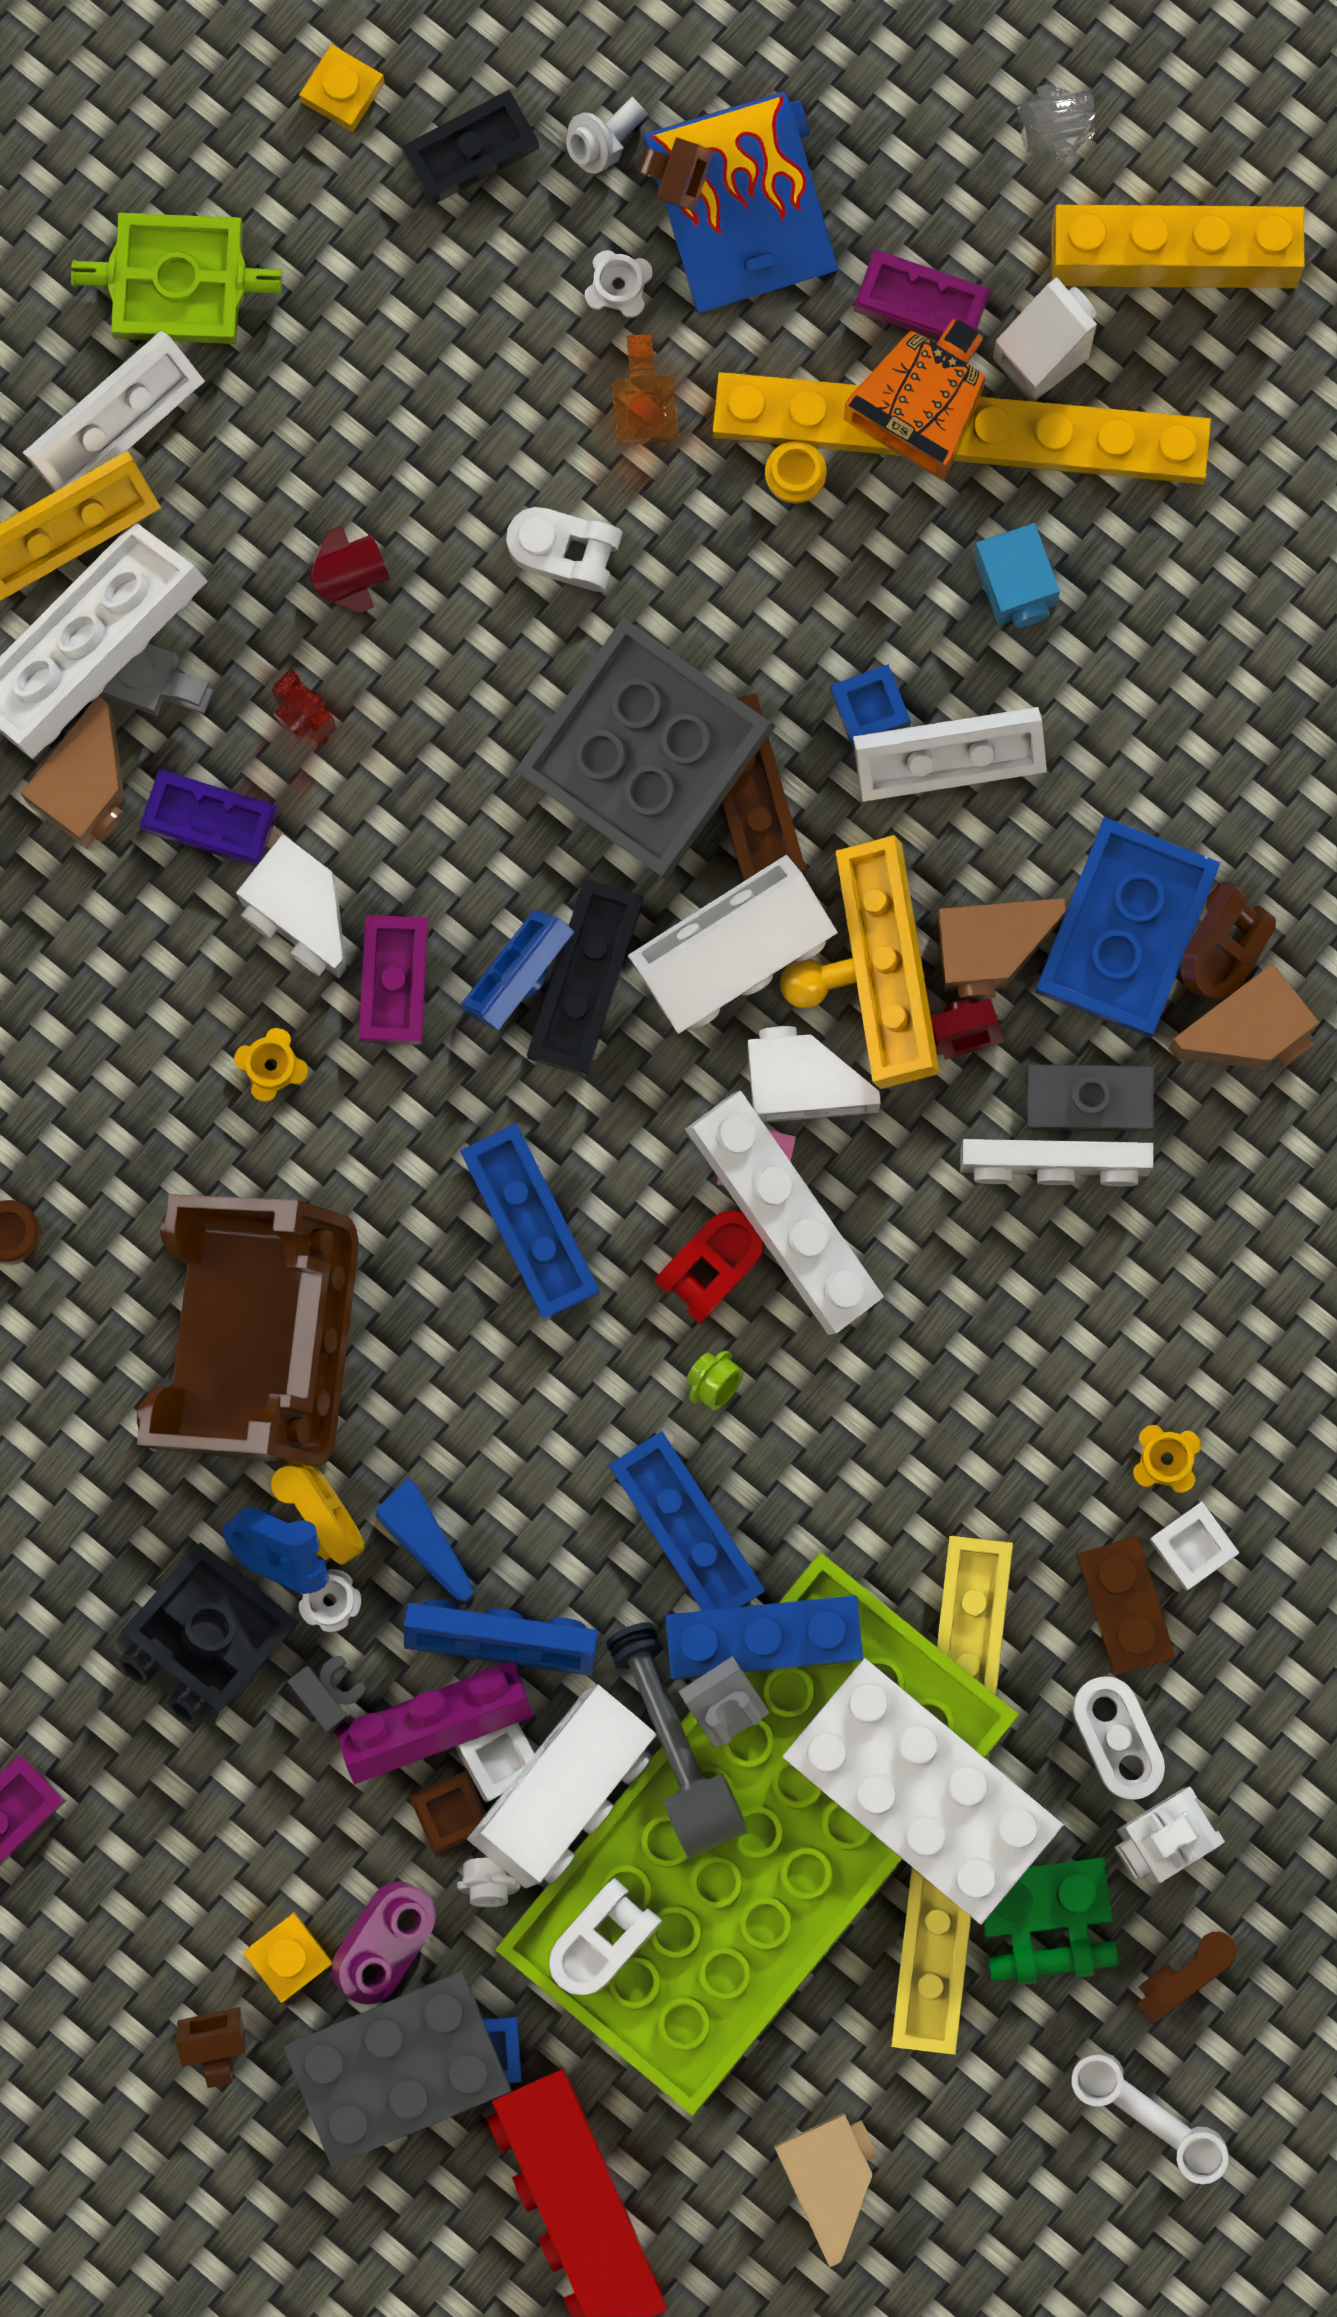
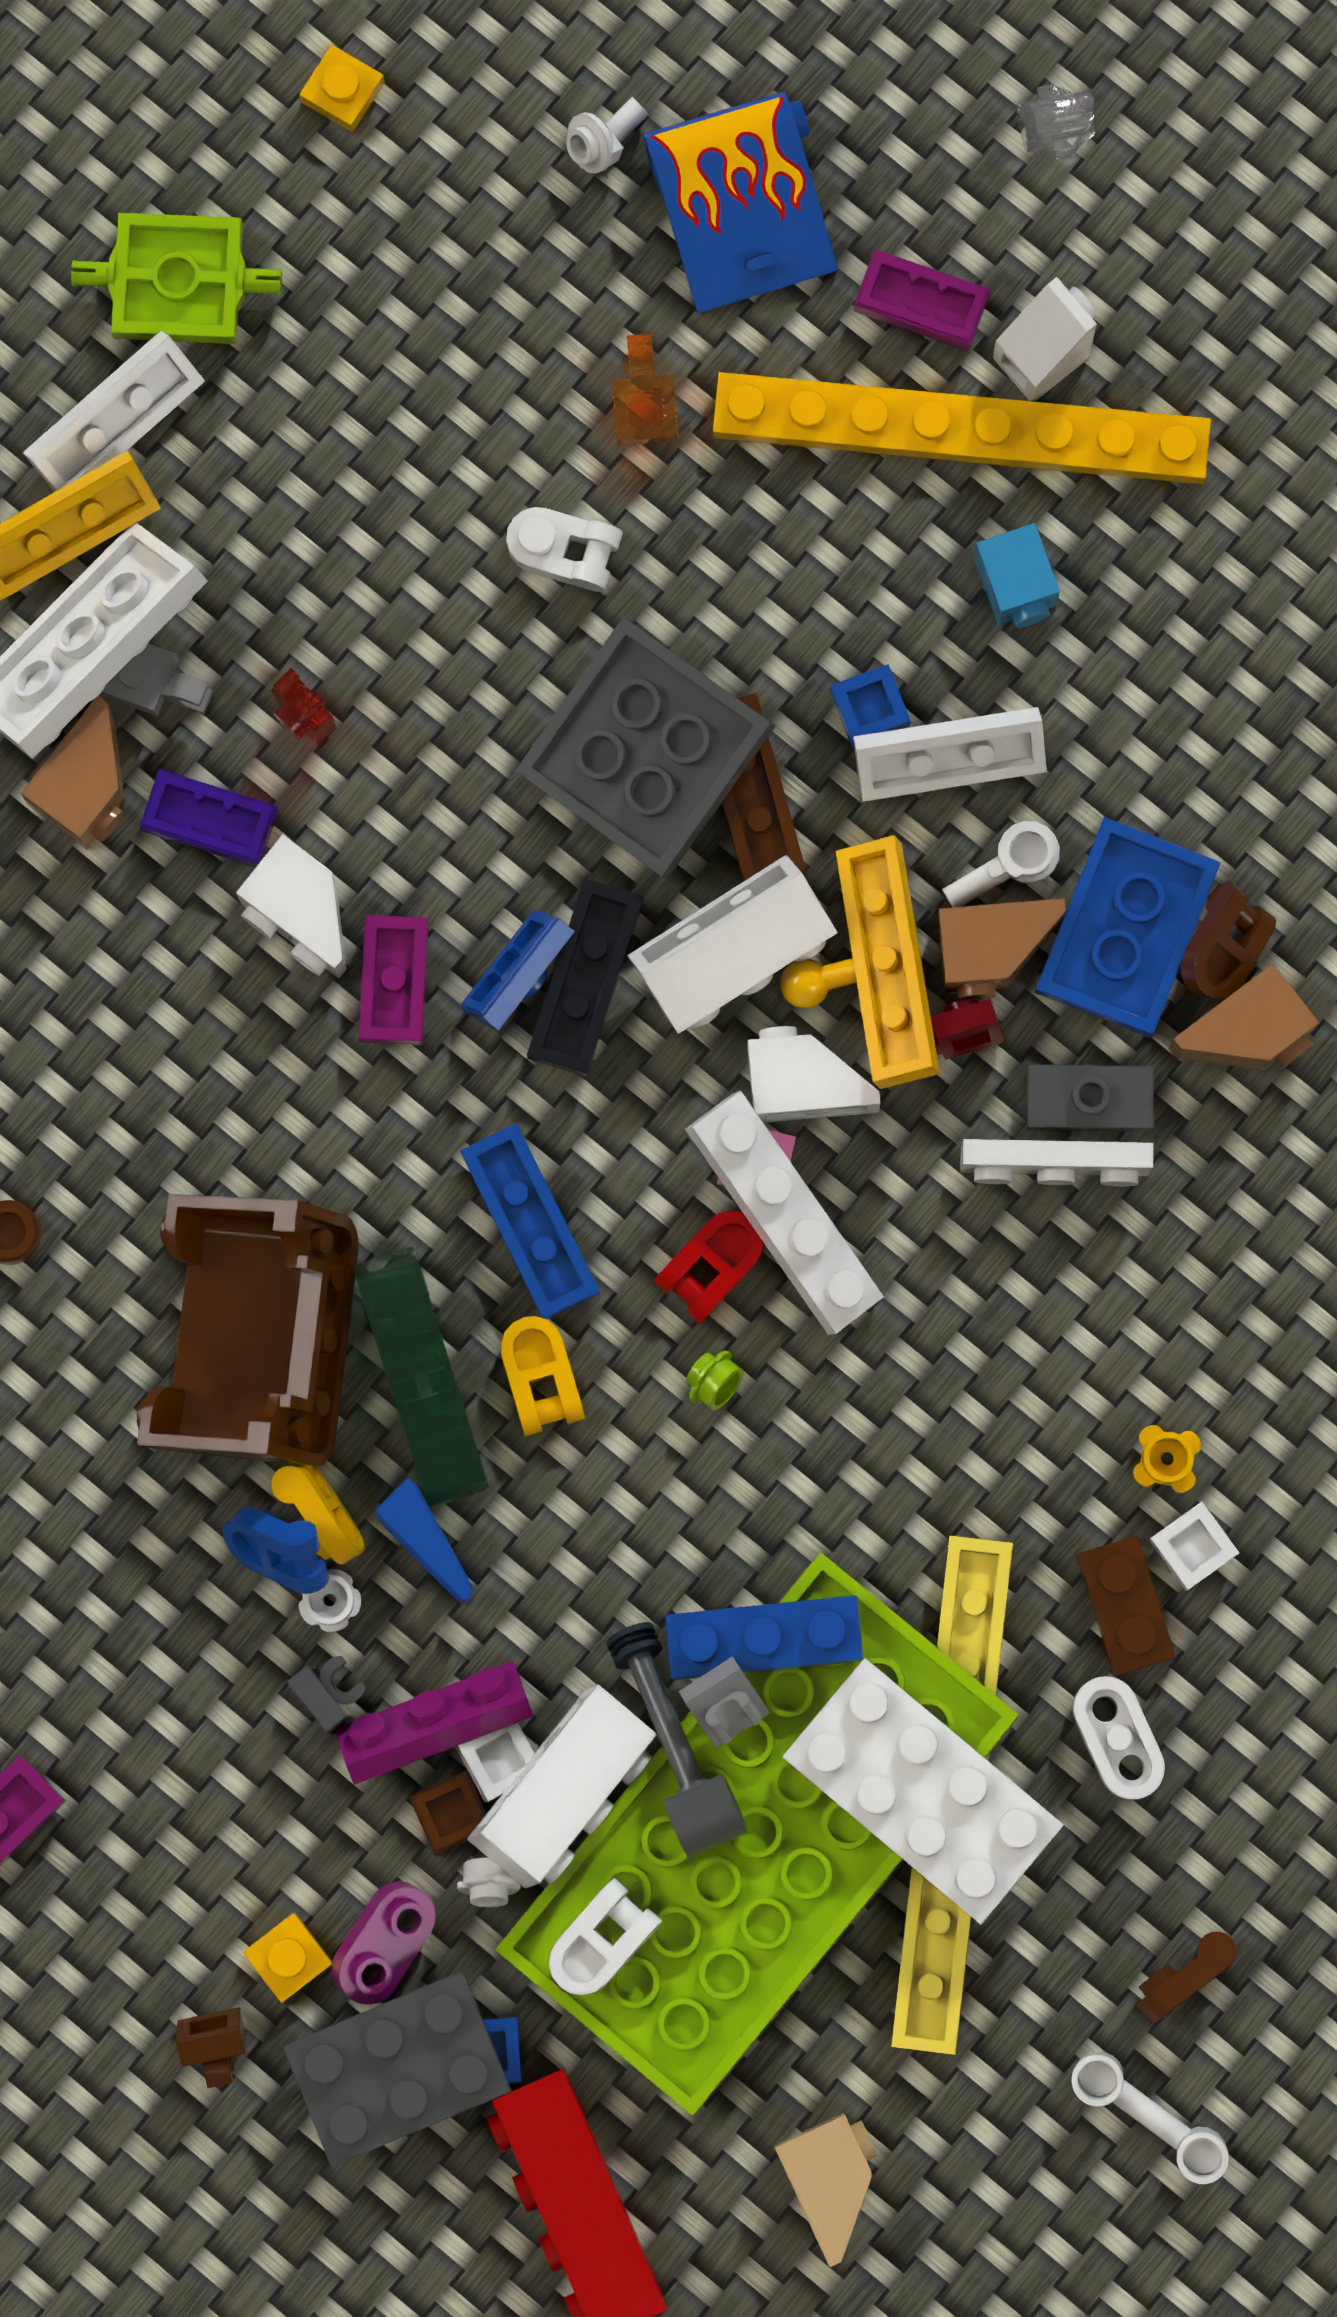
(203, 1637): black plate -> none
(253, 1060): yellow plate -> none
(346, 570): dark red piece -> none
(421, 1377): none -> clear green beam
(470, 147): black plate -> none
(500, 1637): blue plate -> none
(532, 1353): none -> yellow plate
(614, 266): white plate -> none
(680, 172): reddish brown tile -> none
(686, 1526): blue plate -> none
(795, 472): yellow plate -> none
(921, 397): orange torso -> none
(1025, 853): none -> white plate
(1048, 1899): green plate -> none
(1166, 1838): white hinge -> none
(1177, 246): yellow brick -> none

